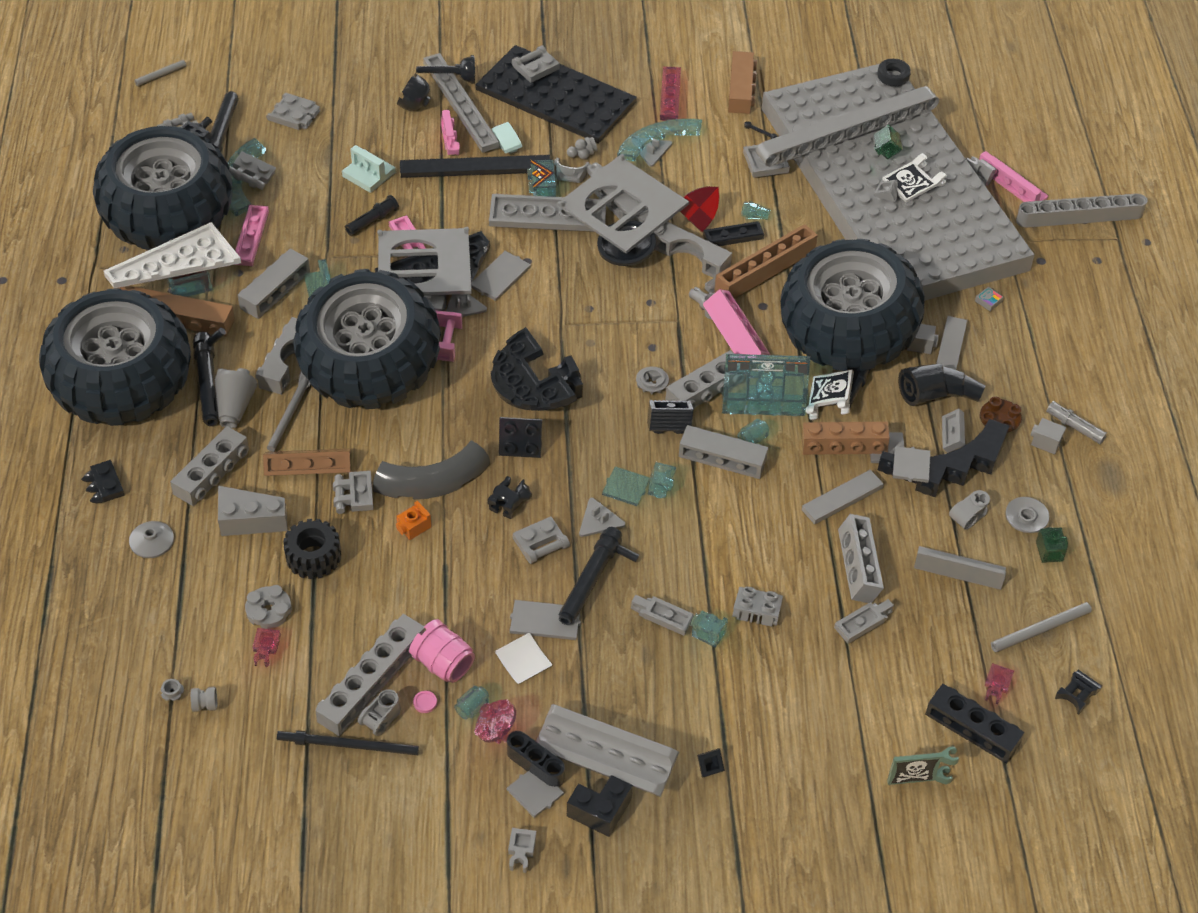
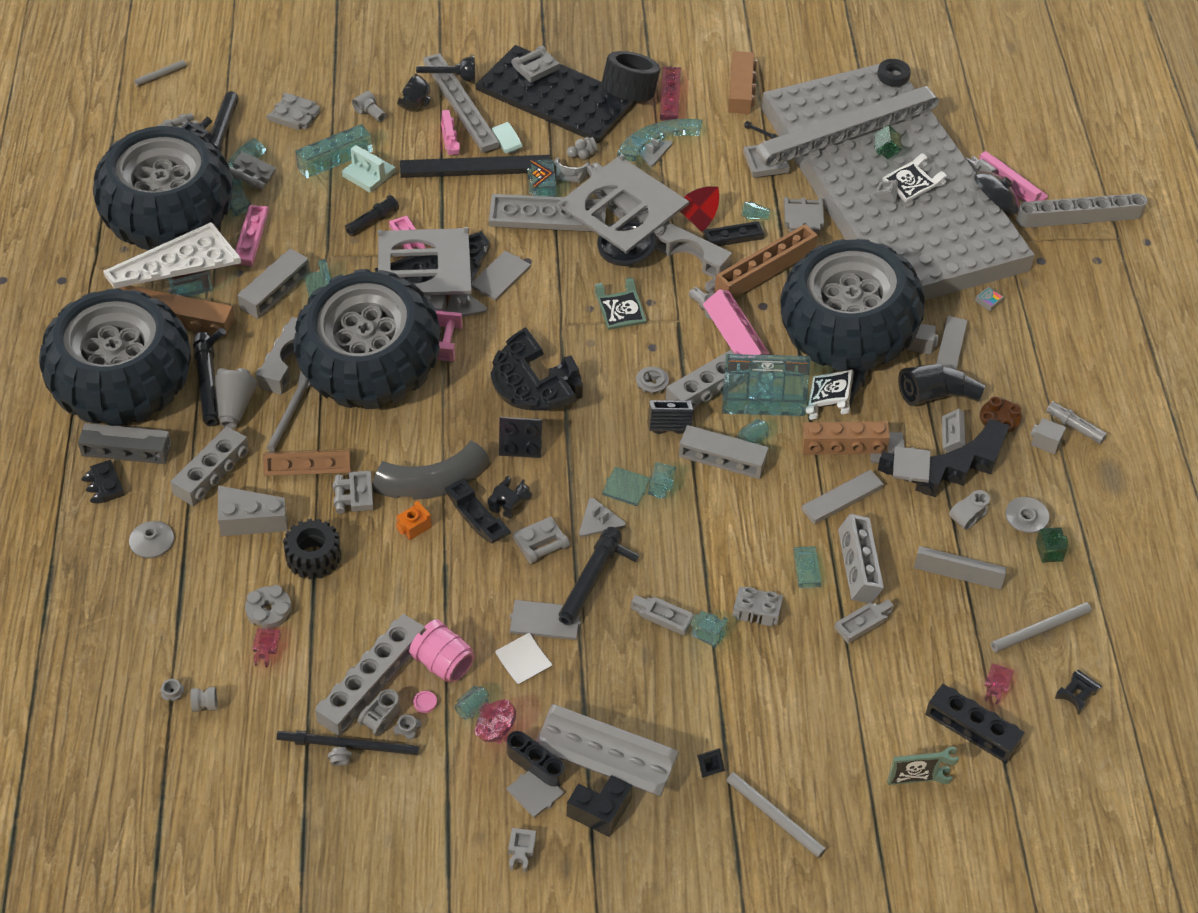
(124, 443): none -> dark grey piece
(332, 151): none -> clear light blue brick
(339, 756): none -> light grey plate
(367, 103): none -> light grey pin
(407, 720): none -> light grey plate
(475, 513): none -> black slope
(620, 308): none -> flag
(630, 76): none -> black tyre
(776, 815): none -> light grey piece
(800, 214): none -> light grey plate
(807, 567): none -> clear light blue plate
(998, 190): none -> black dish

